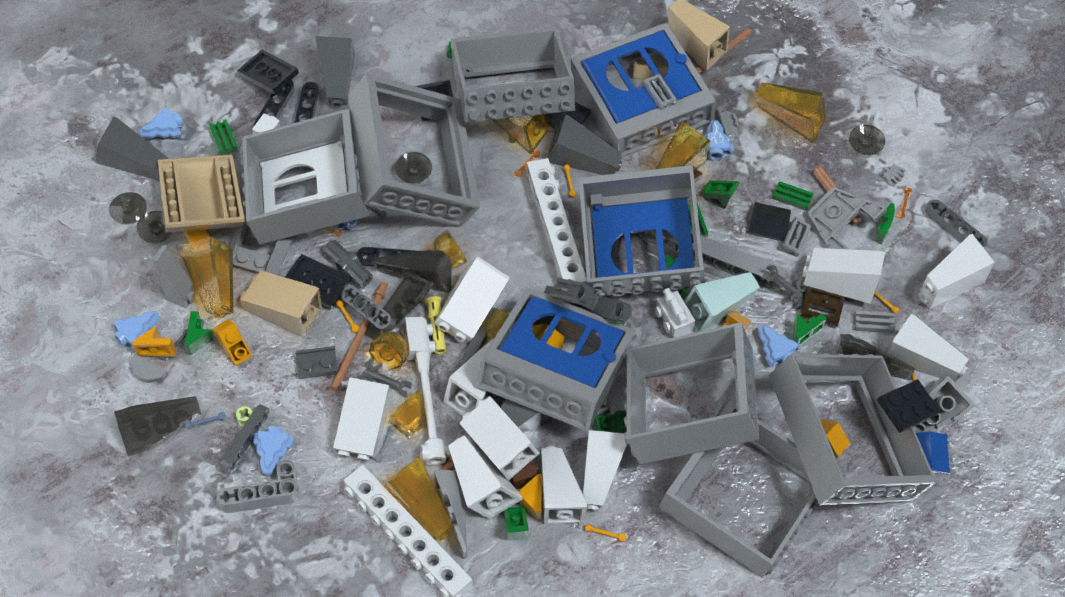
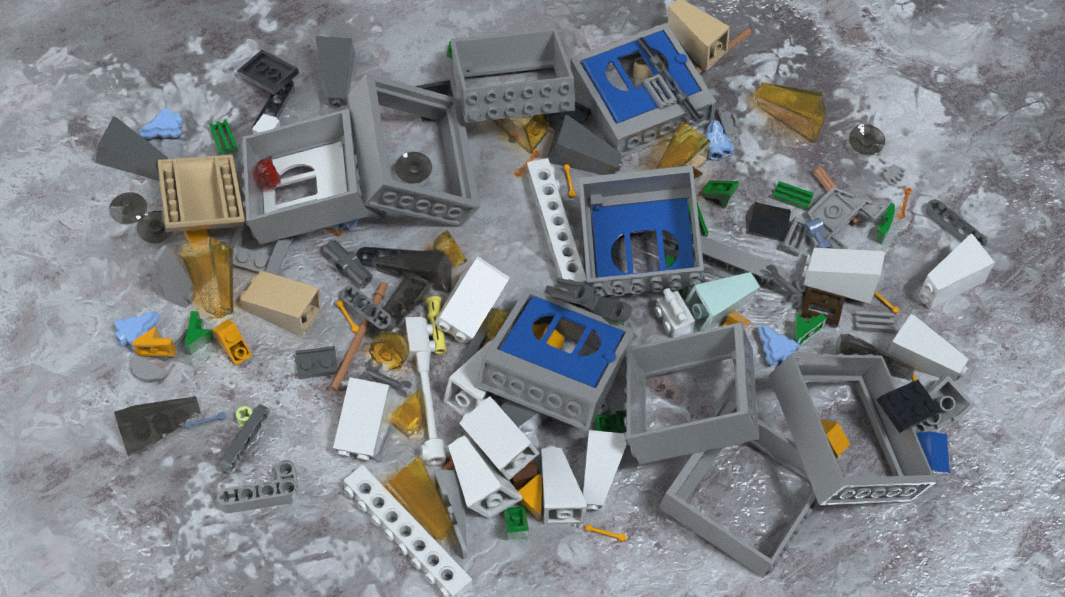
(266, 173): none -> clear red hair
(271, 447): light blue rock -> none
(304, 98): black beam -> none
(321, 276): black plate -> none
(682, 97): none -> piece
(814, 229): none -> sand blue leg

